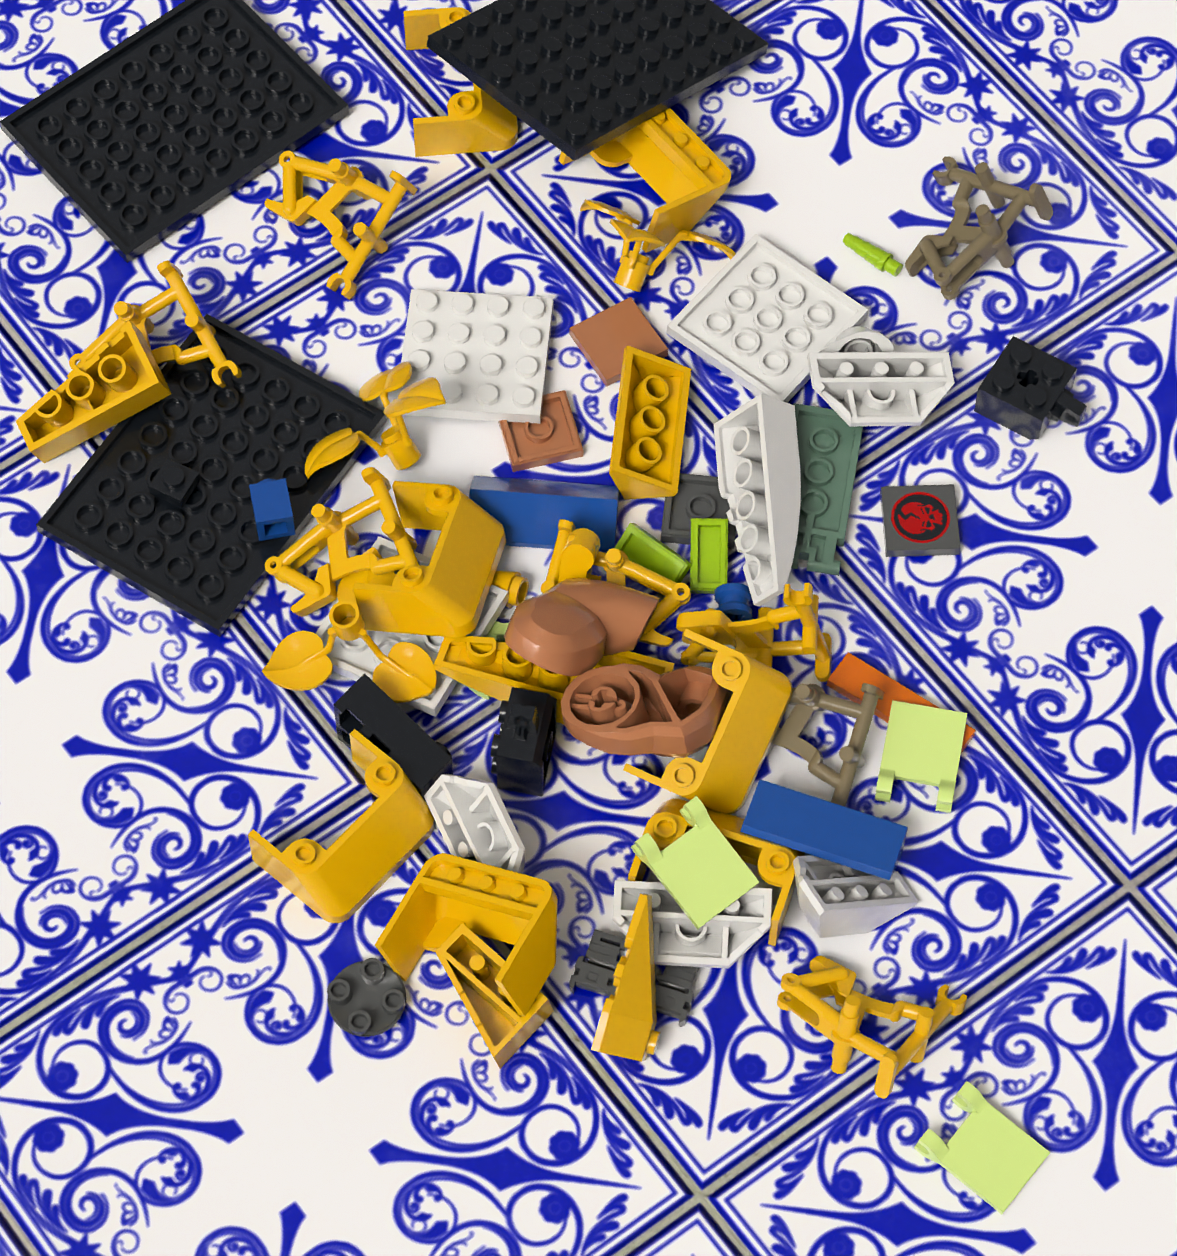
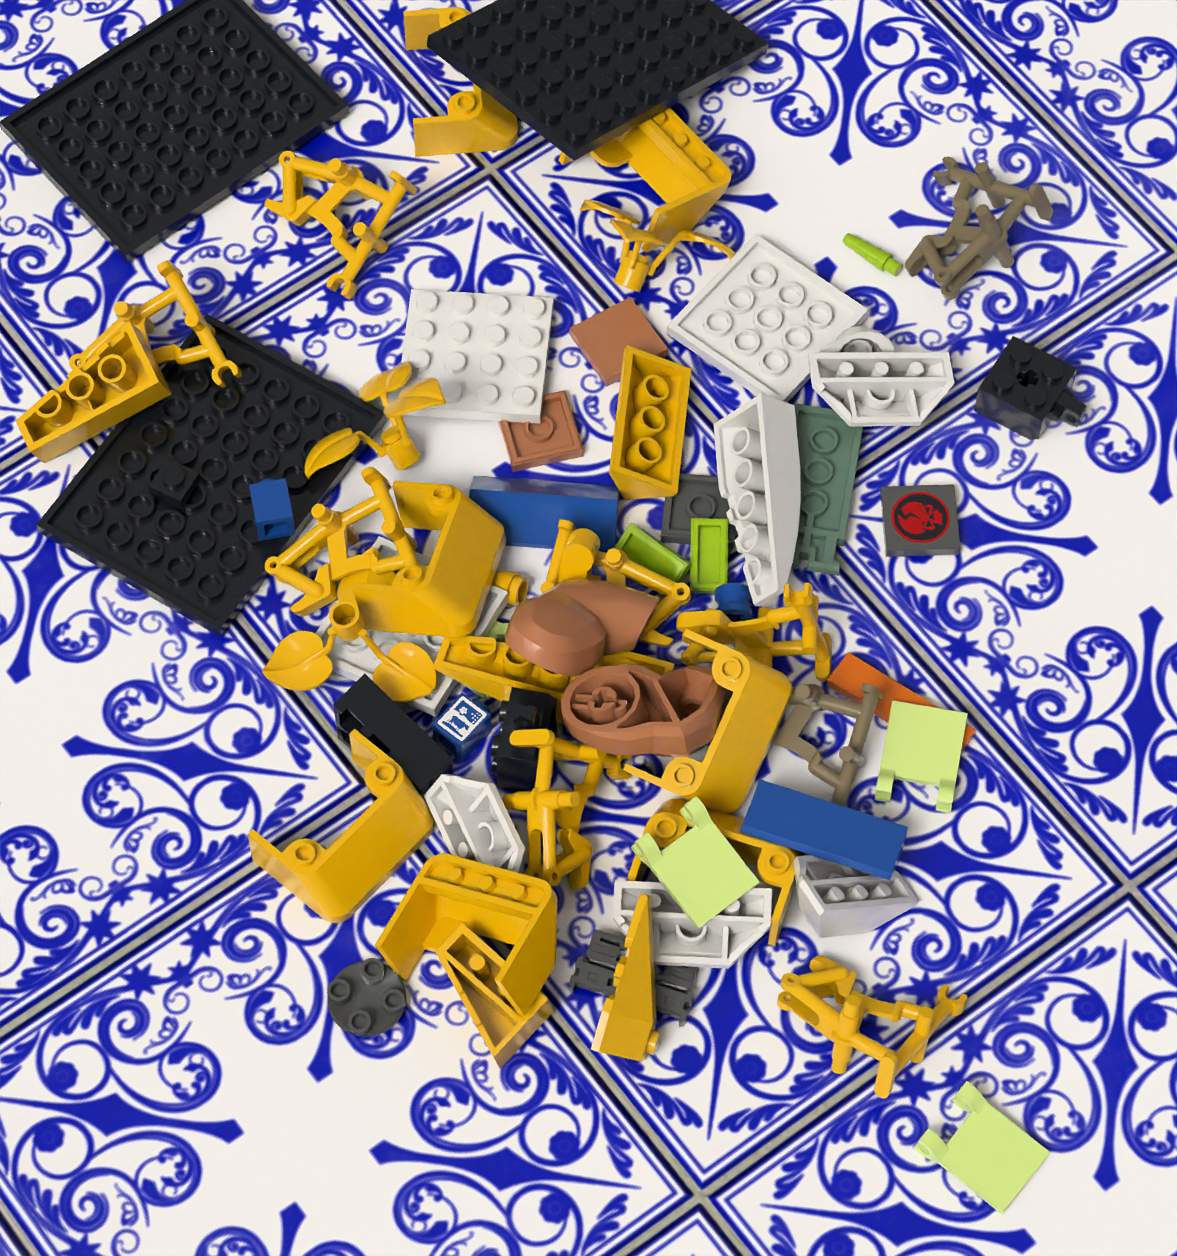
(462, 726): none -> blue brick
(559, 807): none -> yellow piece

